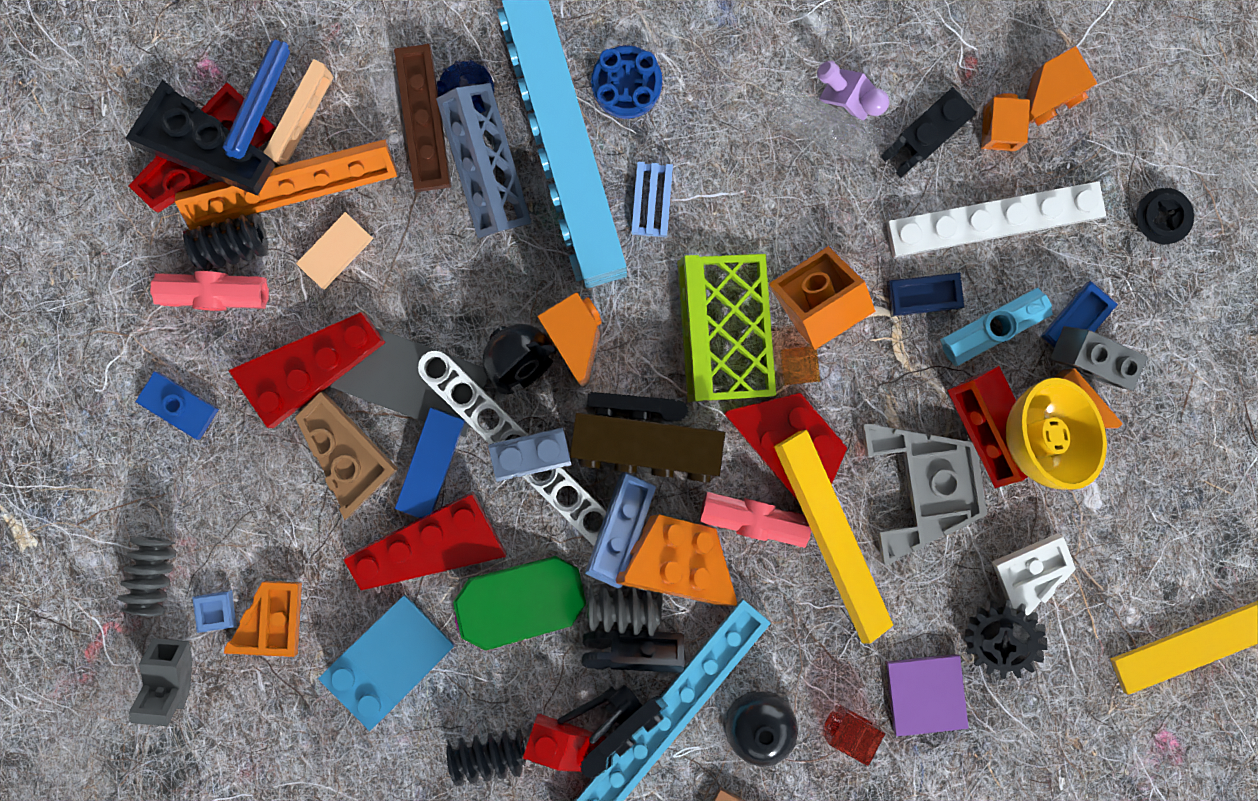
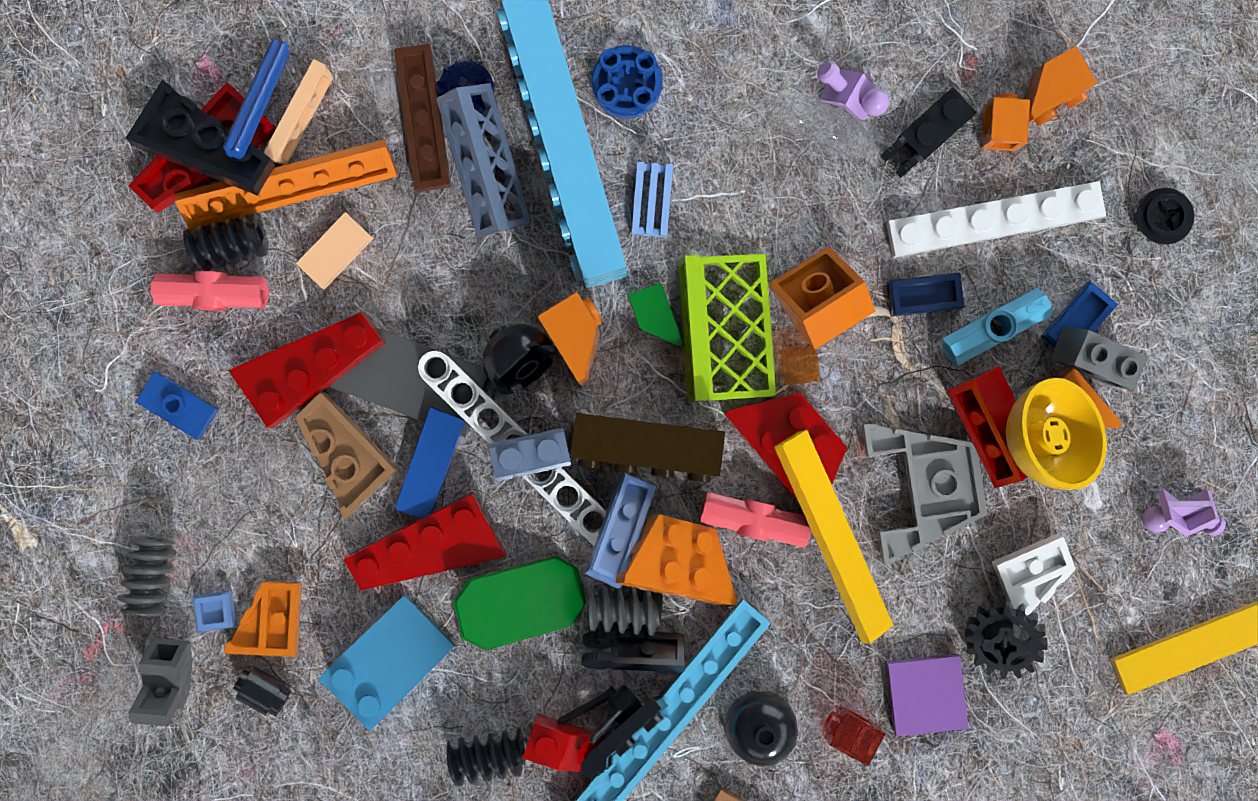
(261, 691): none -> black brick
(639, 406): black hinge -> none
(654, 314): none -> green tile
(1186, 515): none -> lavender piece

